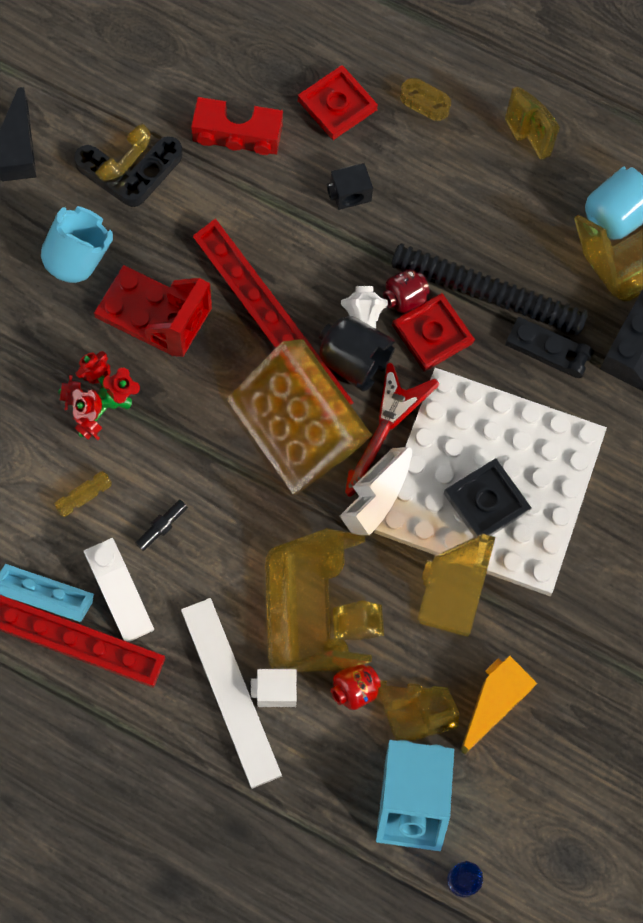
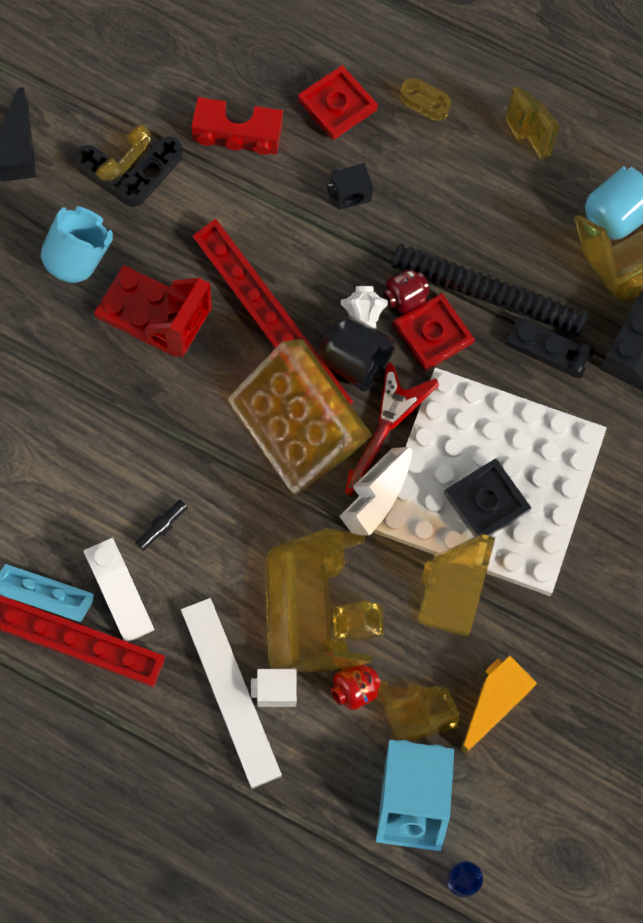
(83, 493): clear yellow axle -> none
(90, 405): red plant -> none

